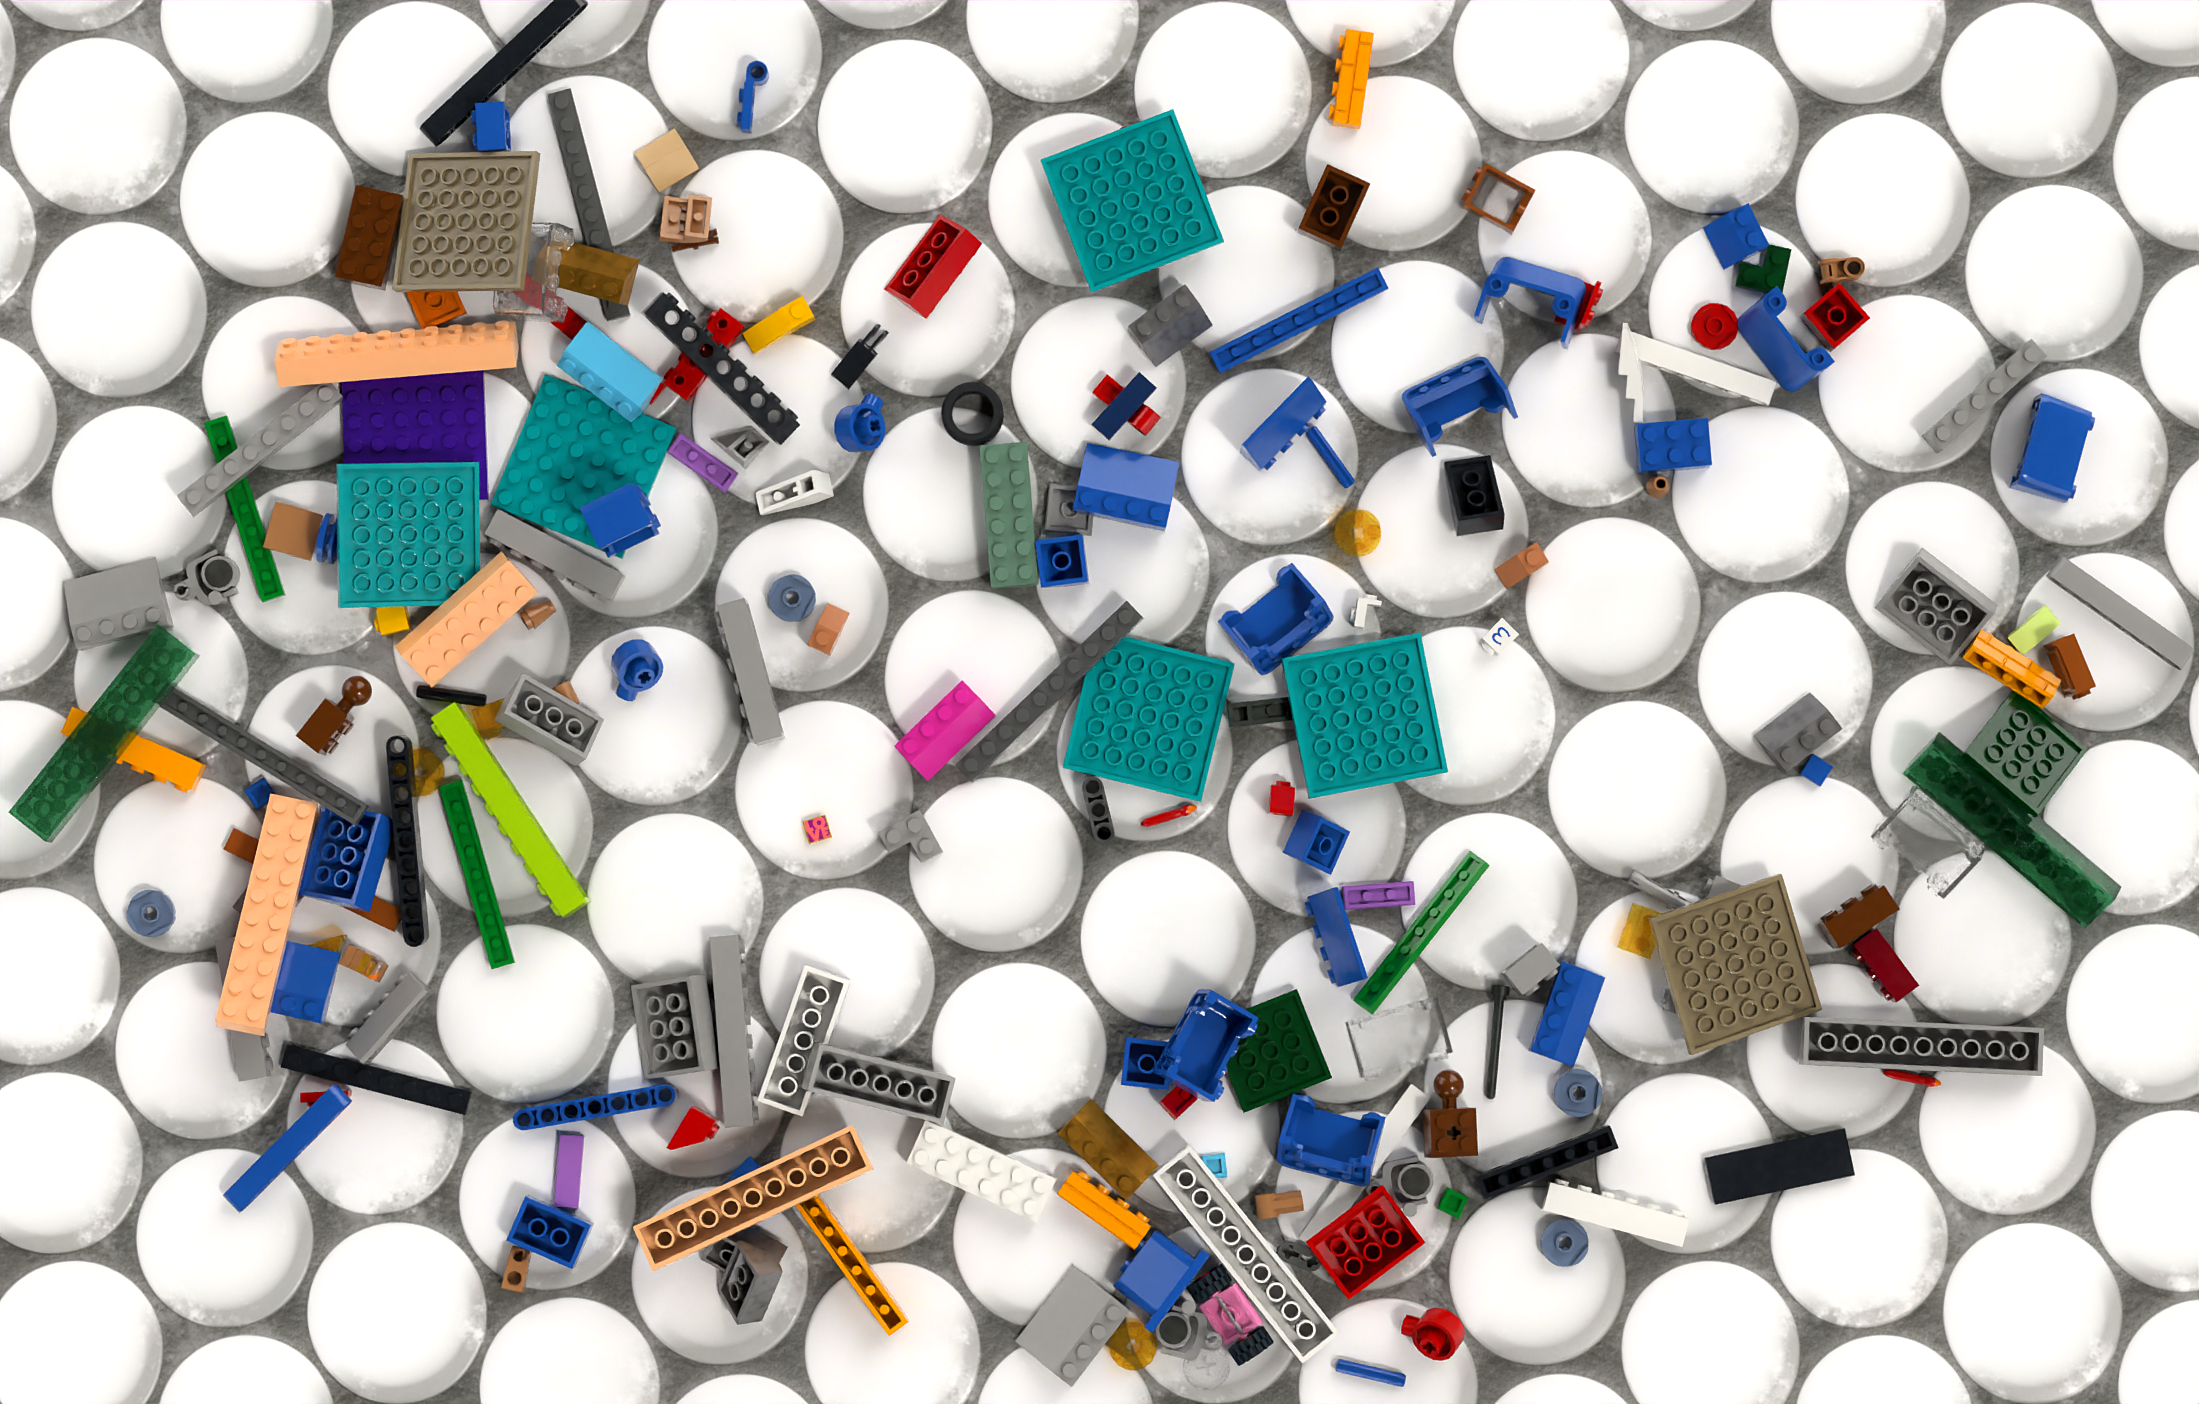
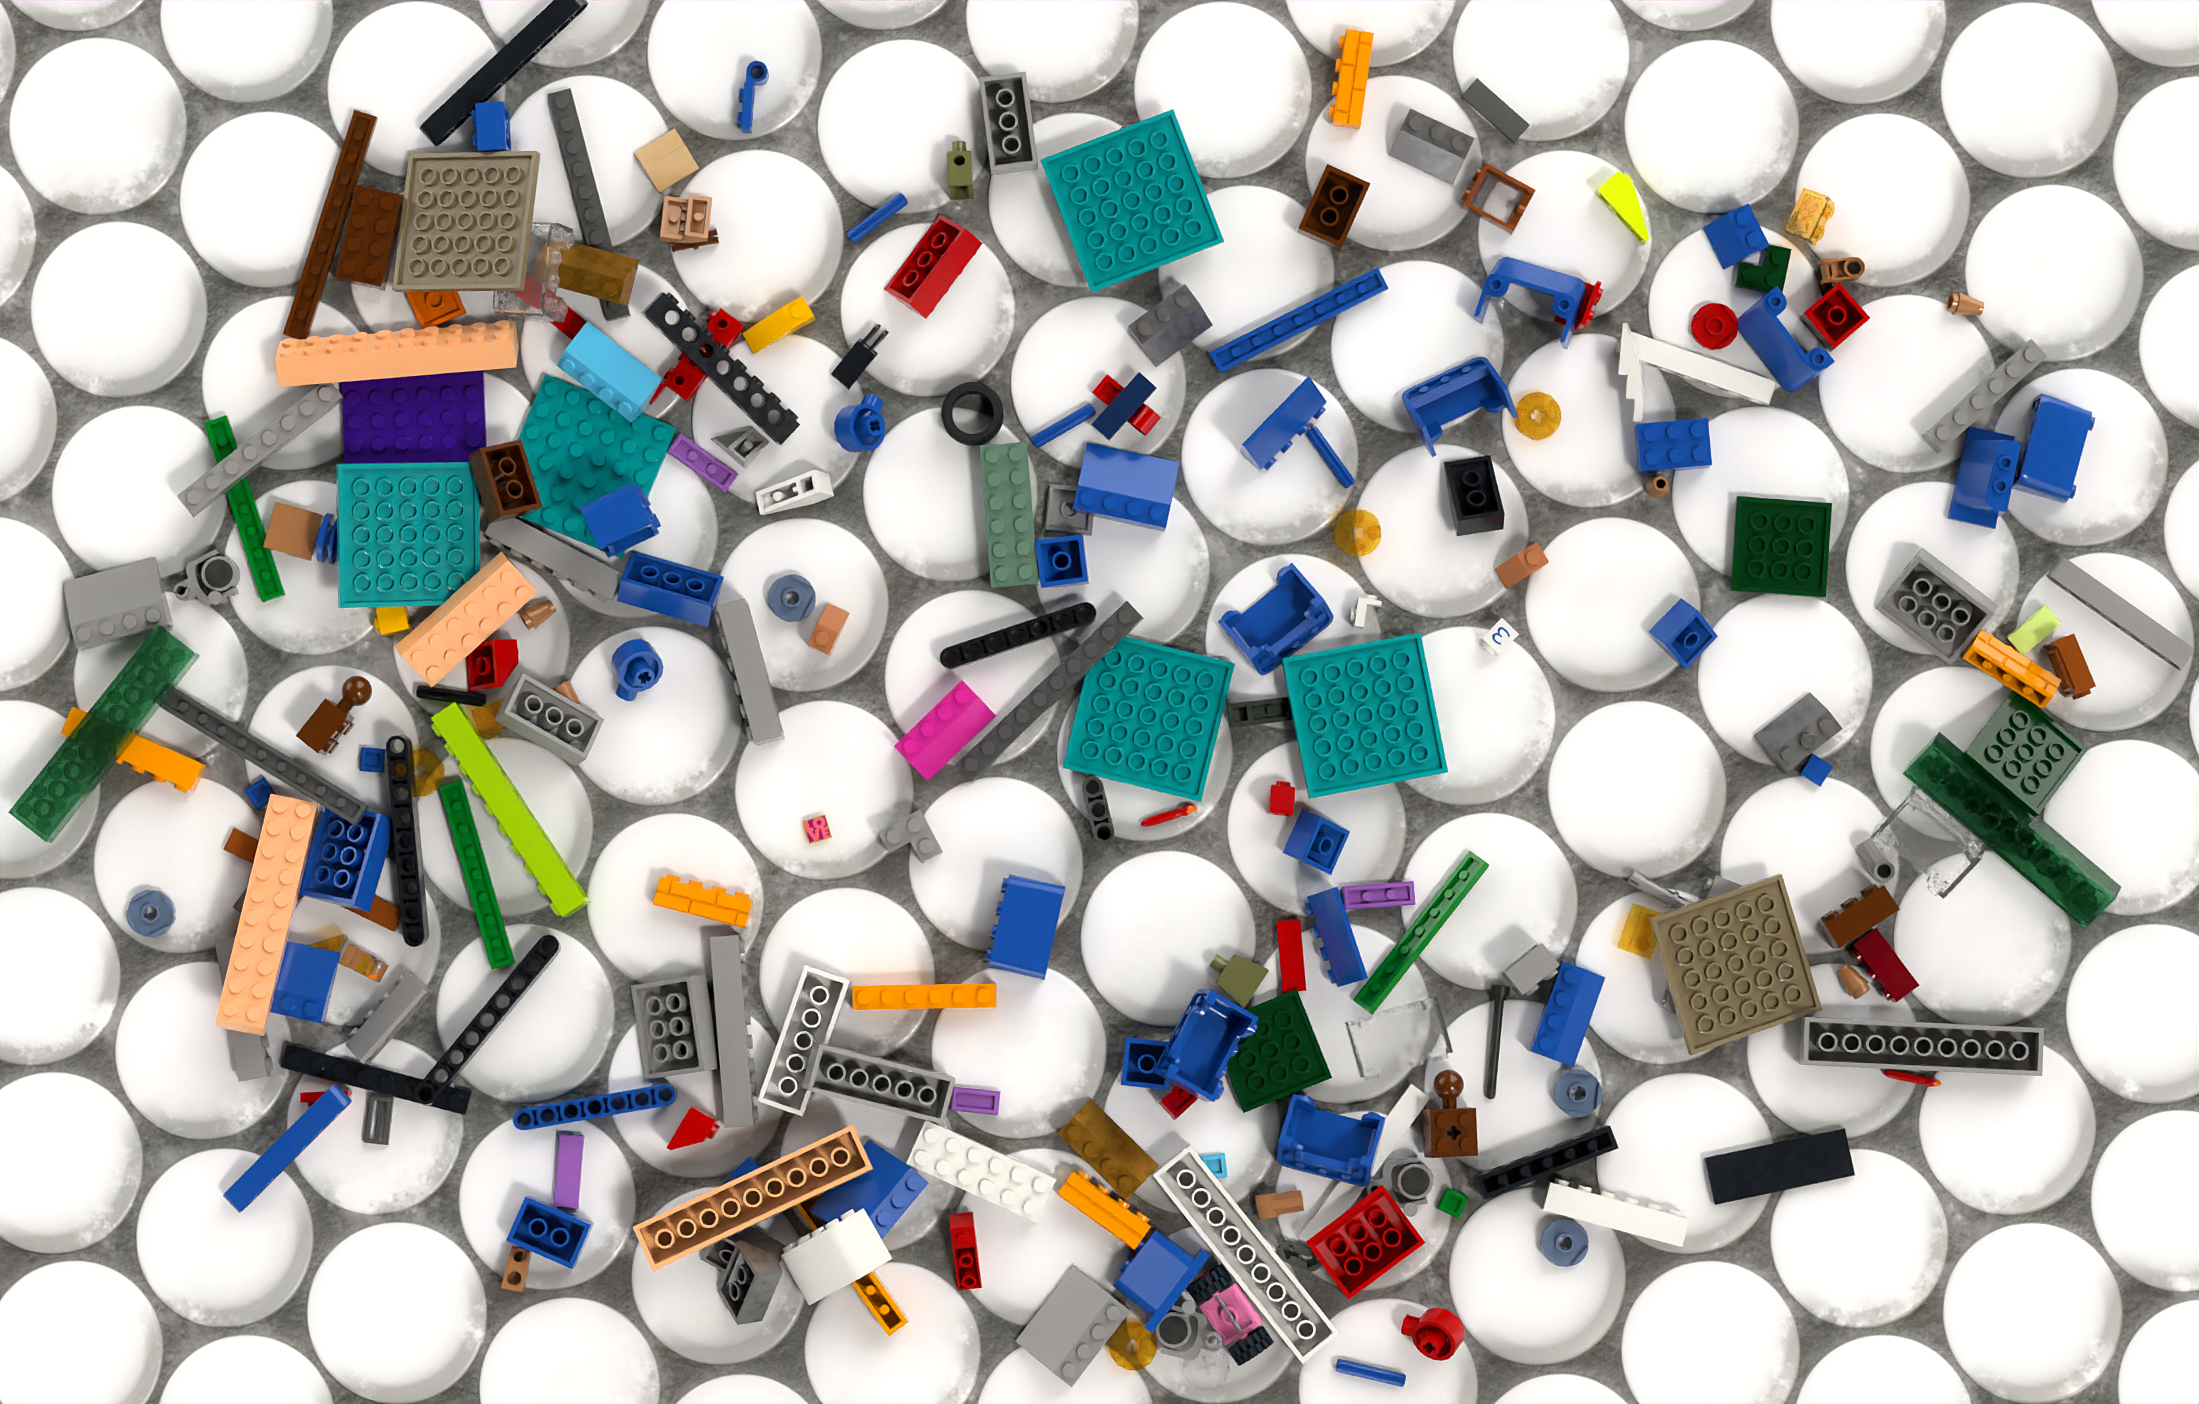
(330, 225): none -> reddish brown plate
(372, 760): none -> blue tile
(372, 1098): none -> dark grey tile
(476, 1025): none -> black beam
(491, 664): none -> red slope
(505, 481): none -> reddish brown brick
(670, 588): none -> blue slope
(703, 902): none -> light orange brick
(835, 1256): none -> white windscreen
(877, 218): none -> blue axle
(881, 1192): none -> blue slope
(924, 996): none -> light orange brick
(960, 172): none -> olive torso
(965, 1251): none -> red slope
(975, 1100): none -> medium lavender tile
(1008, 123): none -> light grey brick
(1025, 926): none -> blue windscreen
(1030, 635): none -> black beam
(1063, 425): none -> blue axle
(1238, 977): none -> olive torso
(1291, 955): none -> red tile
(1431, 146): none -> flat silver slope
(1495, 110): none -> dark grey tile
(1544, 404): none -> clear yellow plate
(1623, 202): none -> neon yellow slope
(1683, 633): none -> blue slope
(1781, 547): none -> dark green plate
(1810, 216): none -> clear yellow bracket
(1853, 981): none -> medium nougat cone
(1874, 858): none -> light grey piece
(1964, 305): none -> medium nougat cone
(1984, 477): none -> blue windscreen

